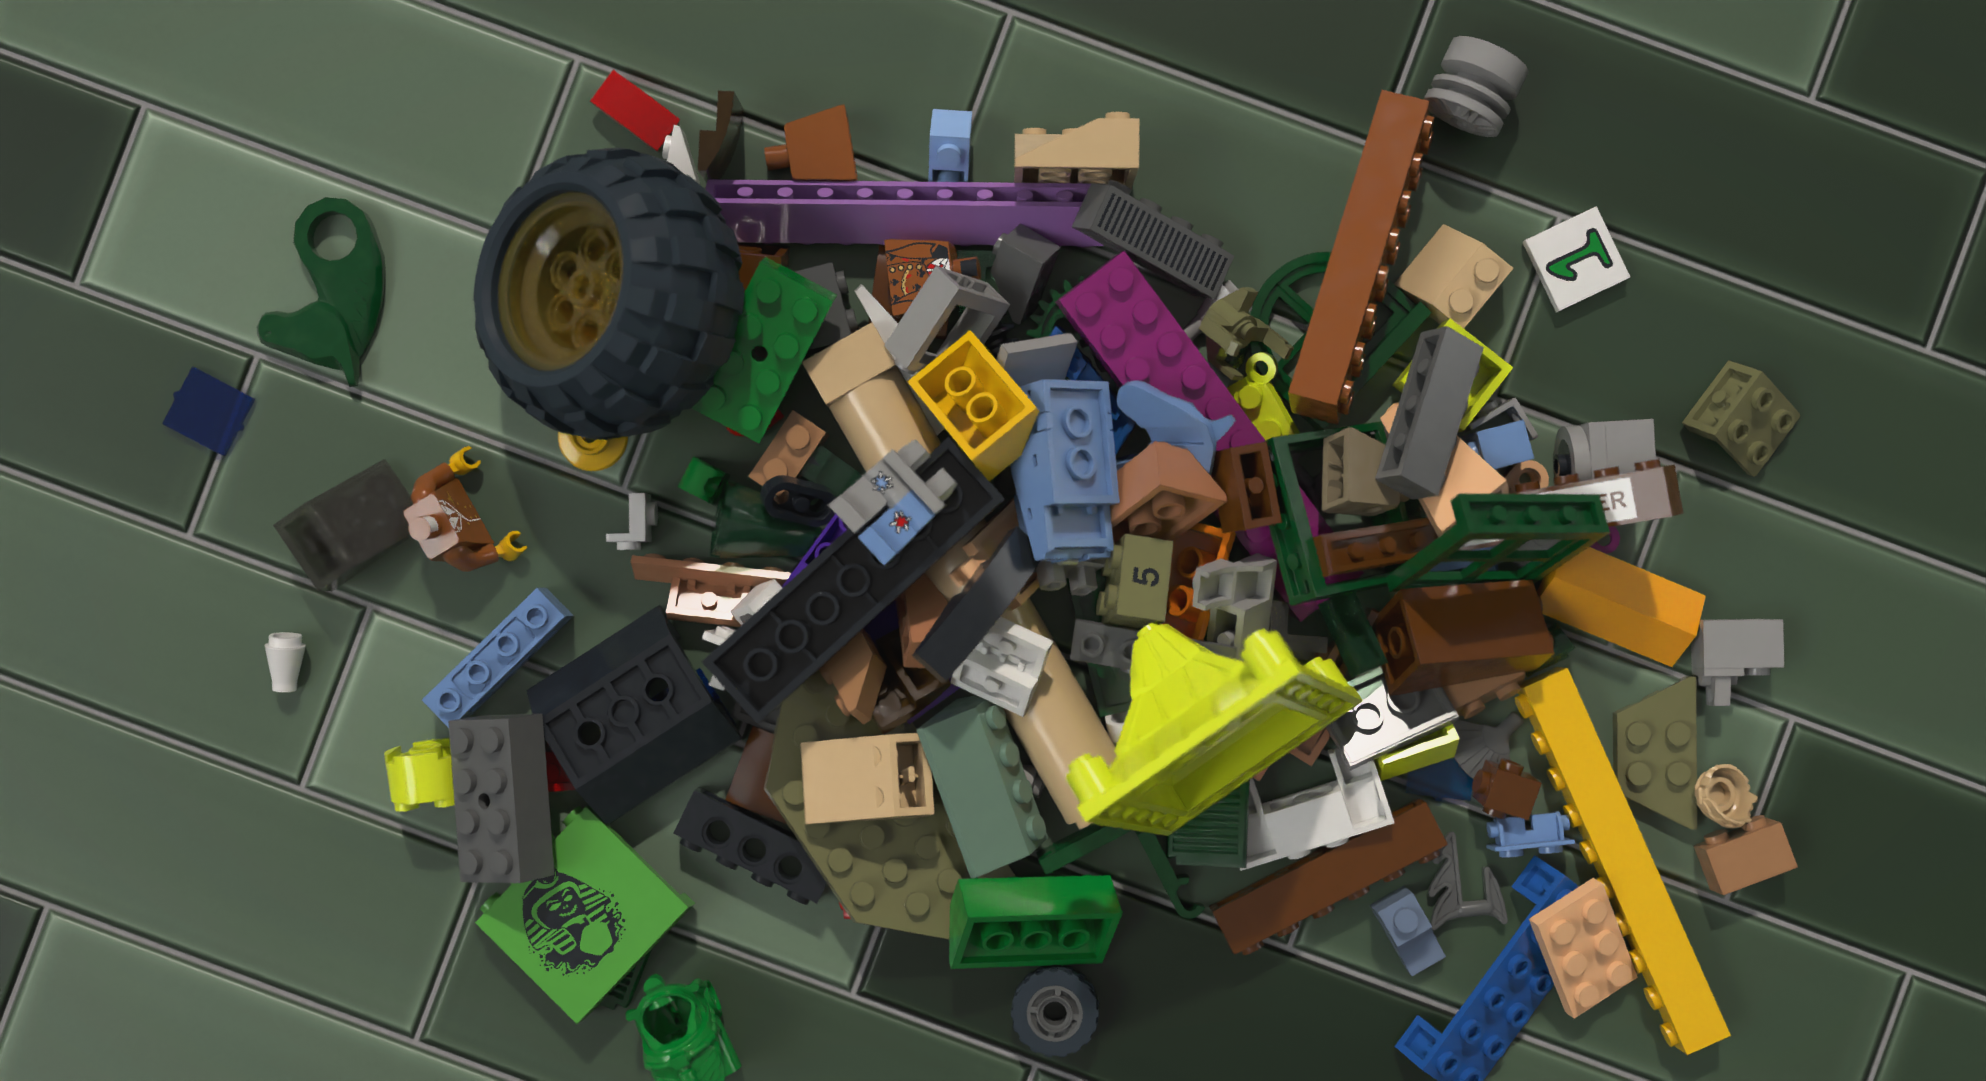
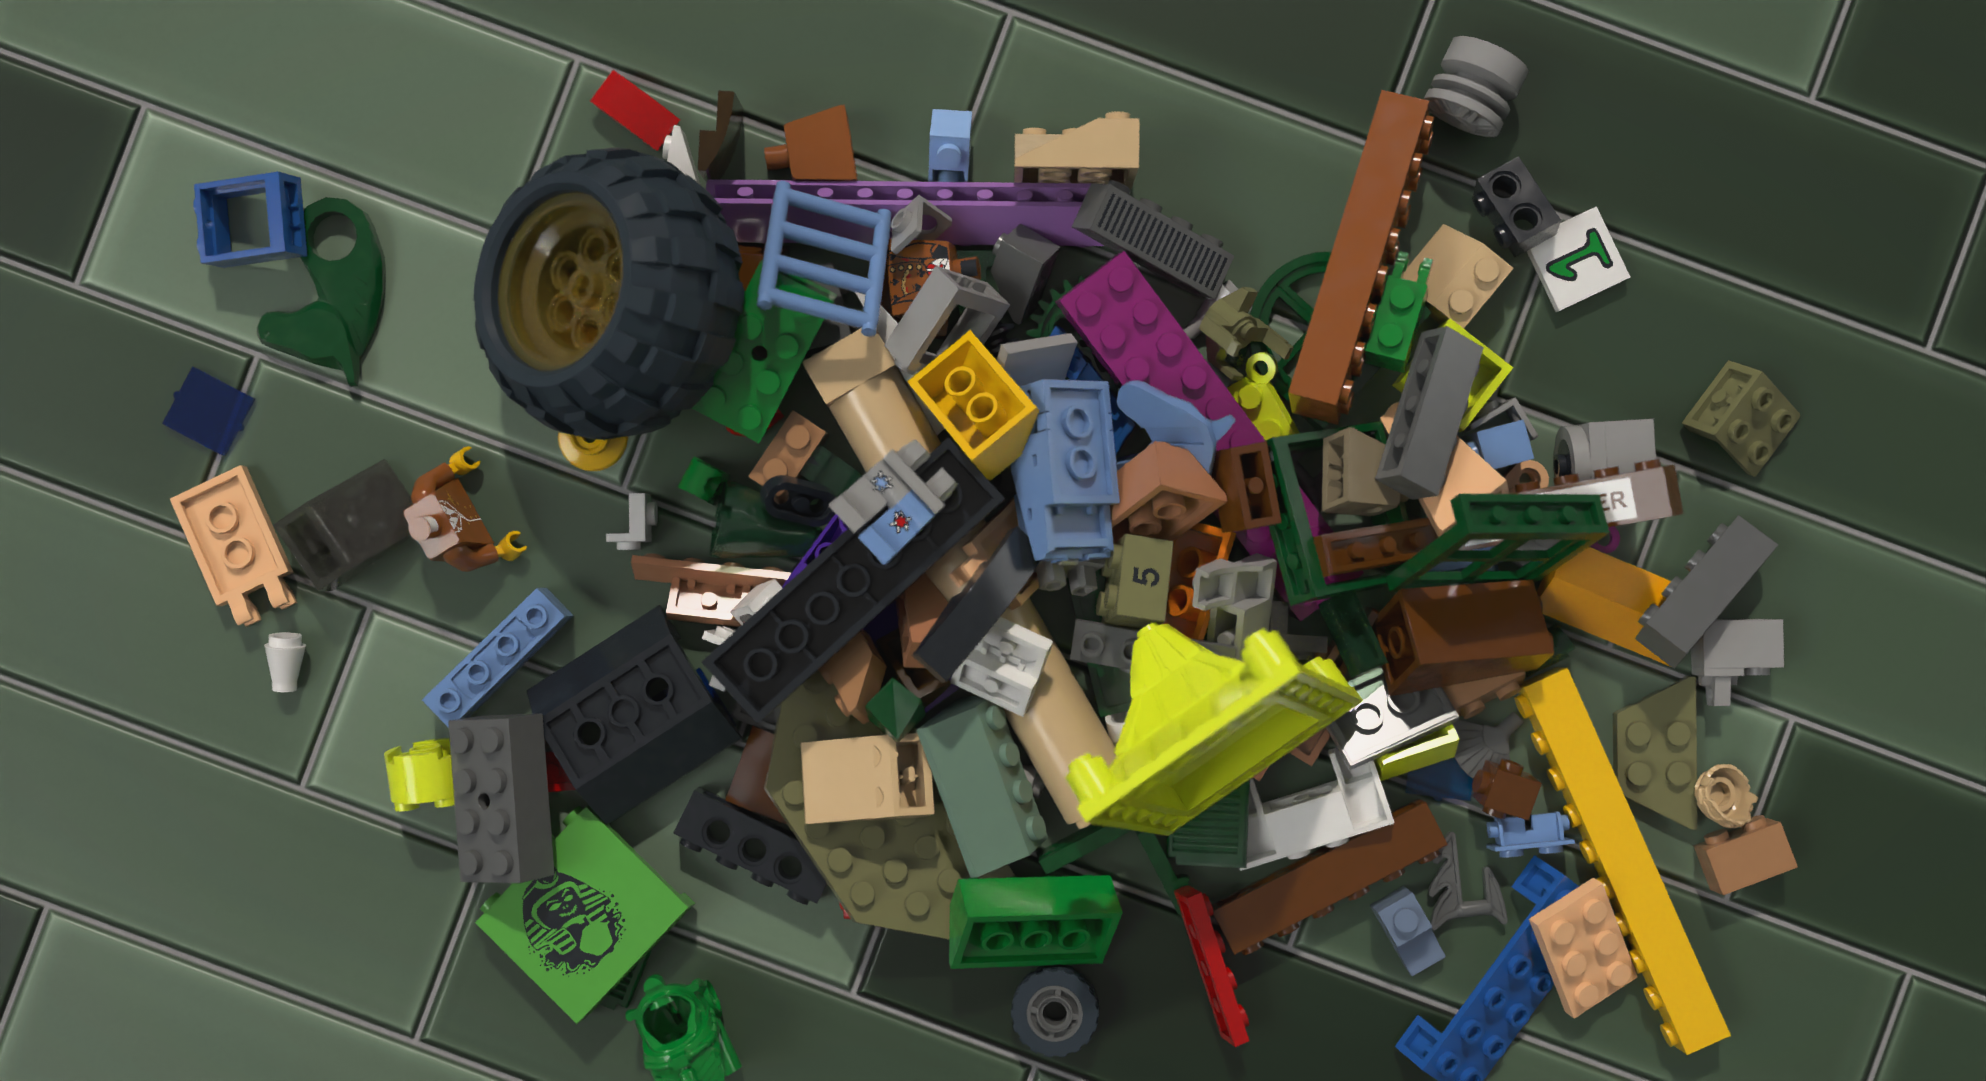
(235, 543): none -> light nougat tile
(283, 211): none -> blue window
(775, 262): none -> medium blue bar
(895, 710): none -> dark green slope
(908, 223): none -> light grey bracket
(1217, 978): none -> red plate
(1398, 316): none -> green hinge
(1525, 204): none -> black brick
(1705, 592): none -> dark grey brick

